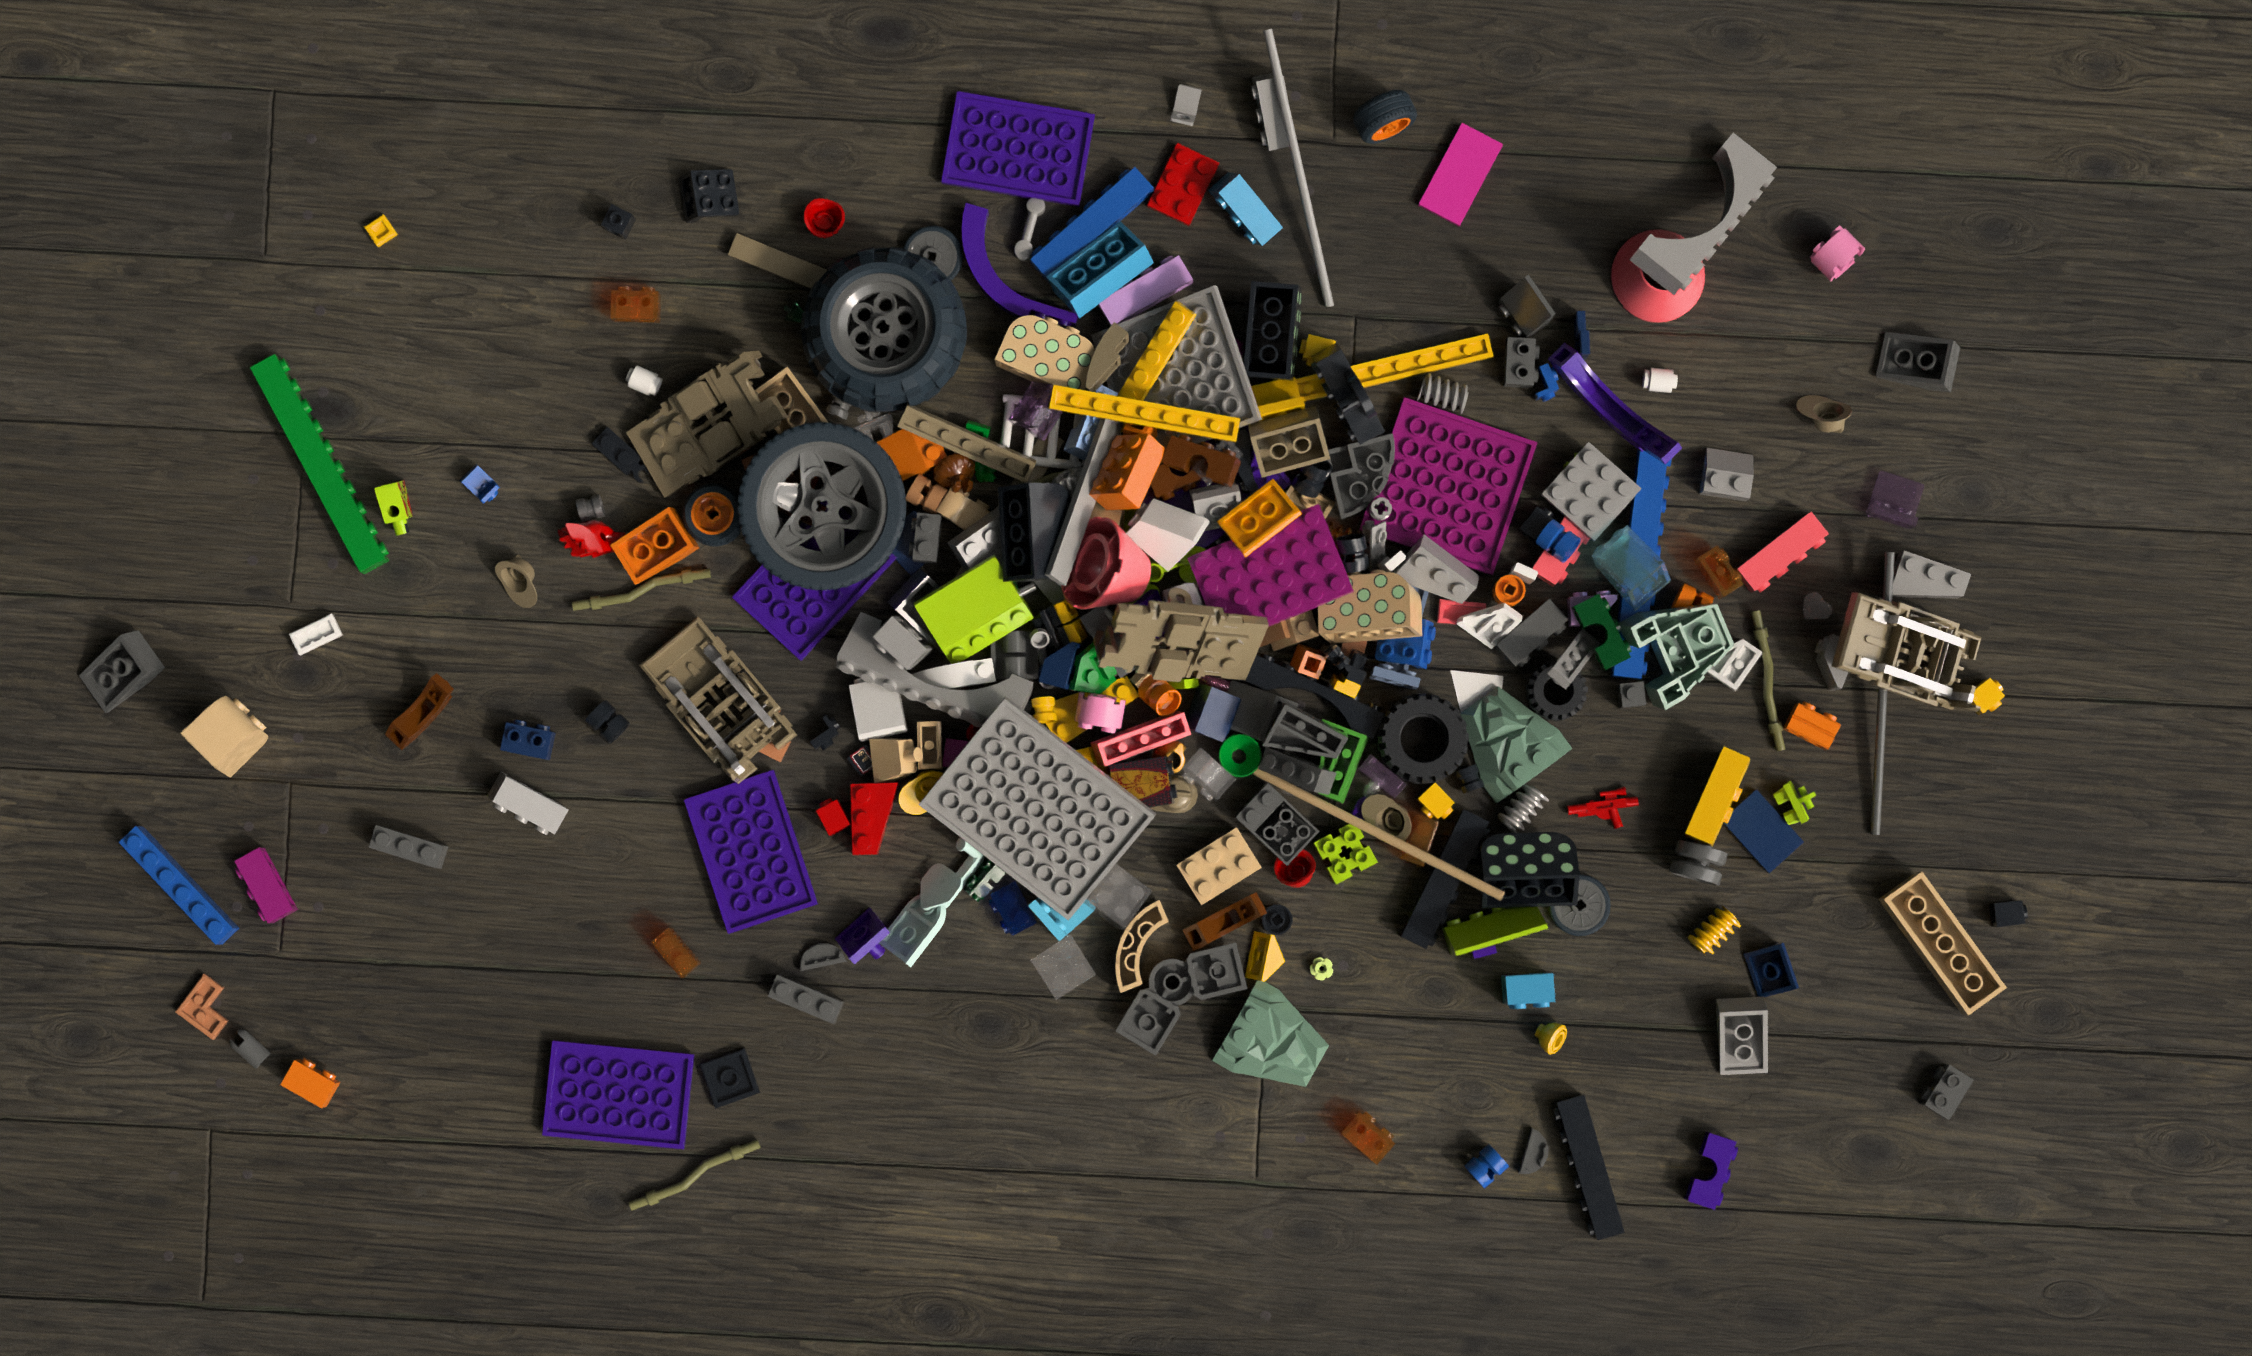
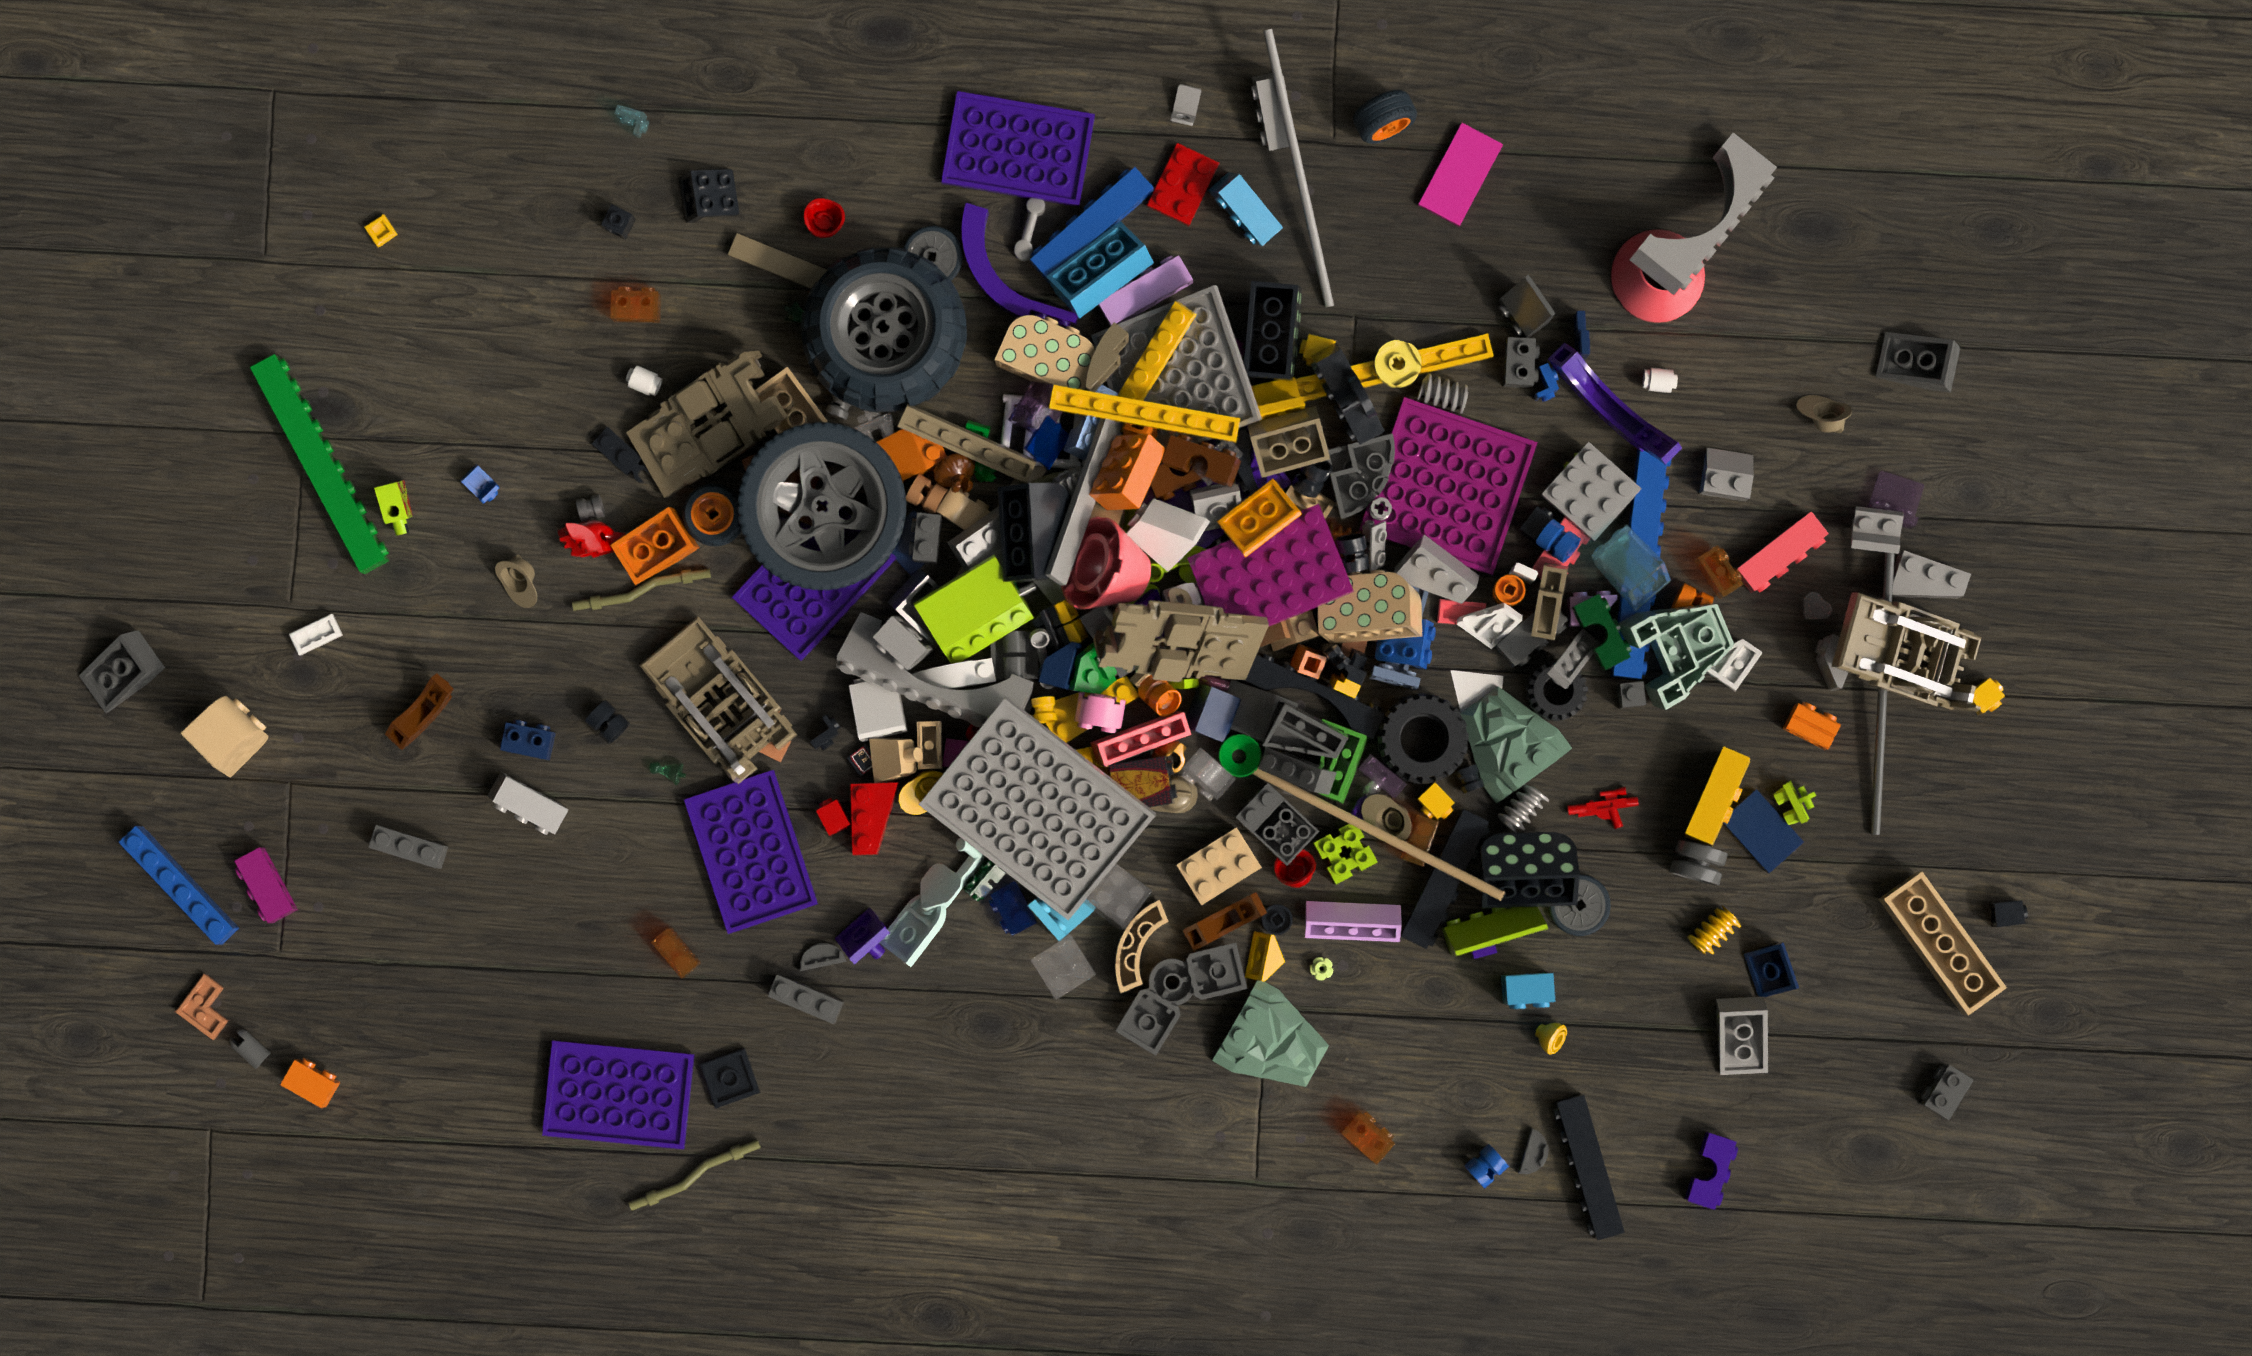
(629, 116): none -> clear light blue bracket
(672, 772): none -> clear green piece
(1047, 442): none -> clear blue piece
(1353, 921): none -> lavender brick
(1389, 565): white plate -> none
(1401, 351): none -> light yellow plate
(1549, 601): none -> dark tan slope
(1775, 726): olive bar -> none
(1837, 253): bright pink brick -> none
(1876, 530): none -> light grey bracket

